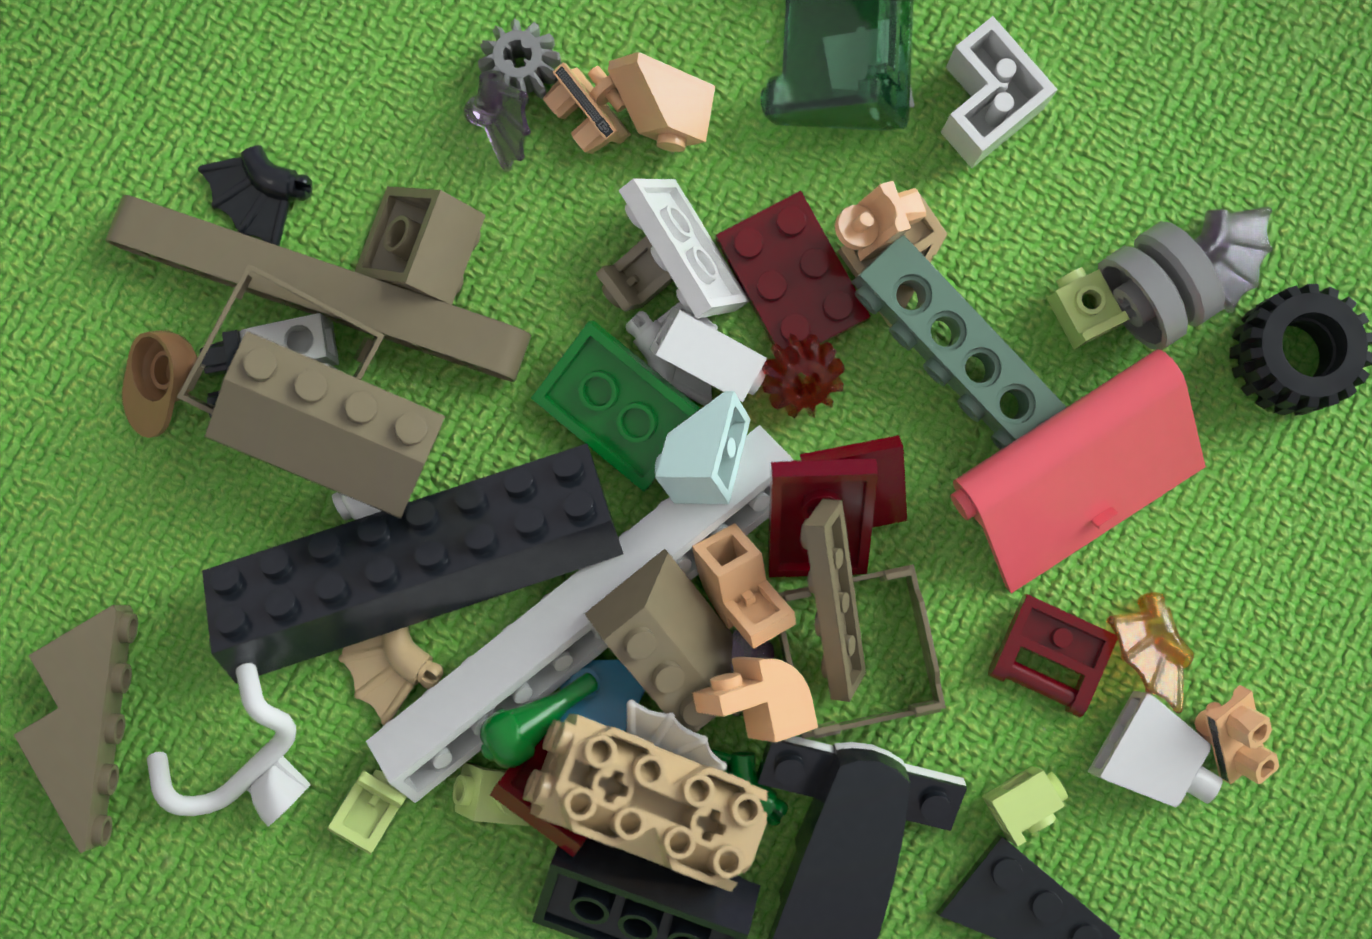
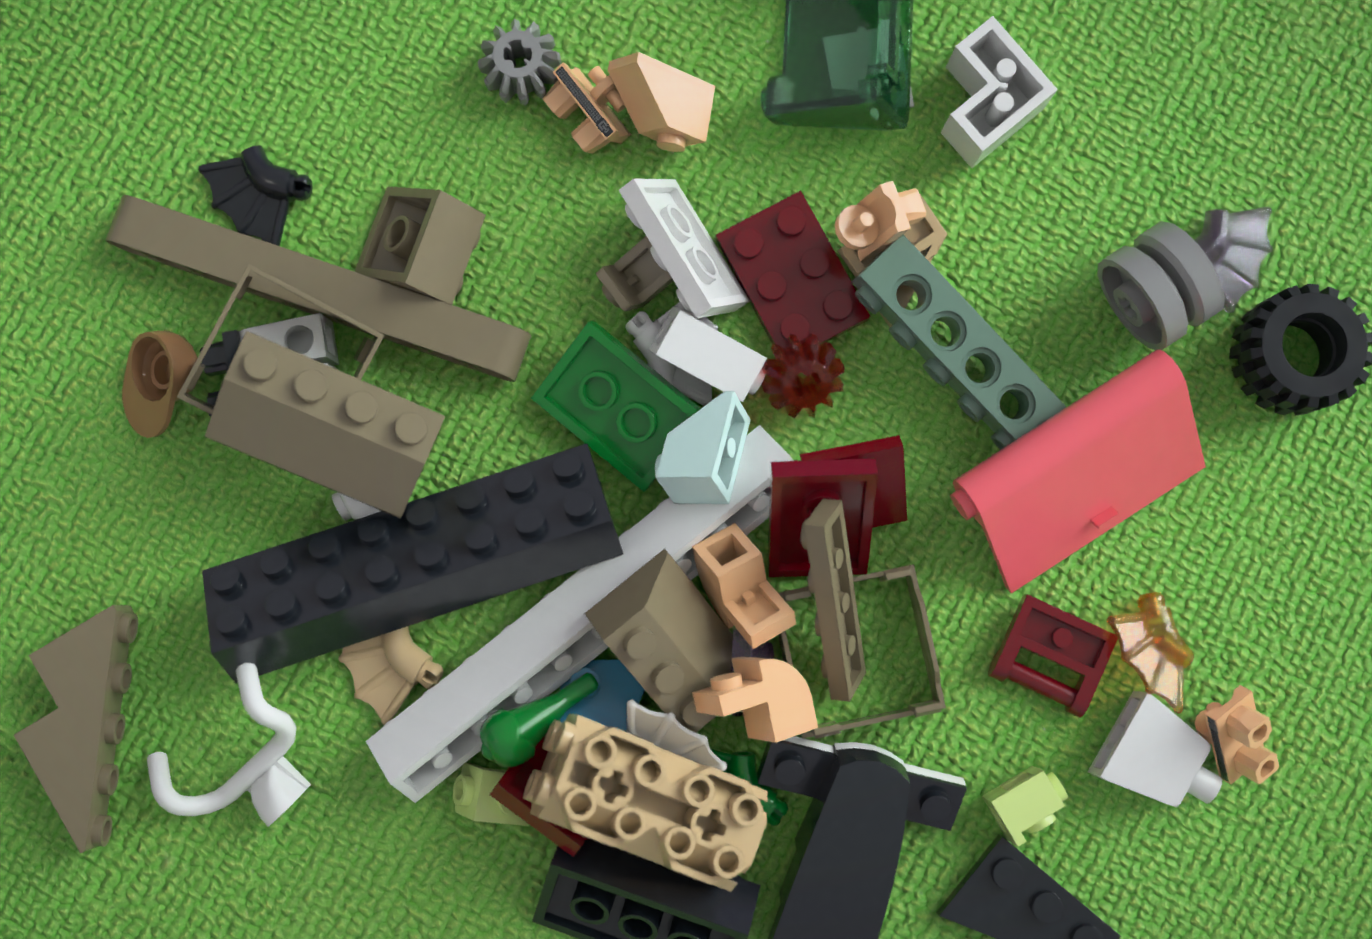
(367, 811): yellowish green bracket -> none
(502, 114): arm -> none
(1077, 321): yellowish green brick -> none

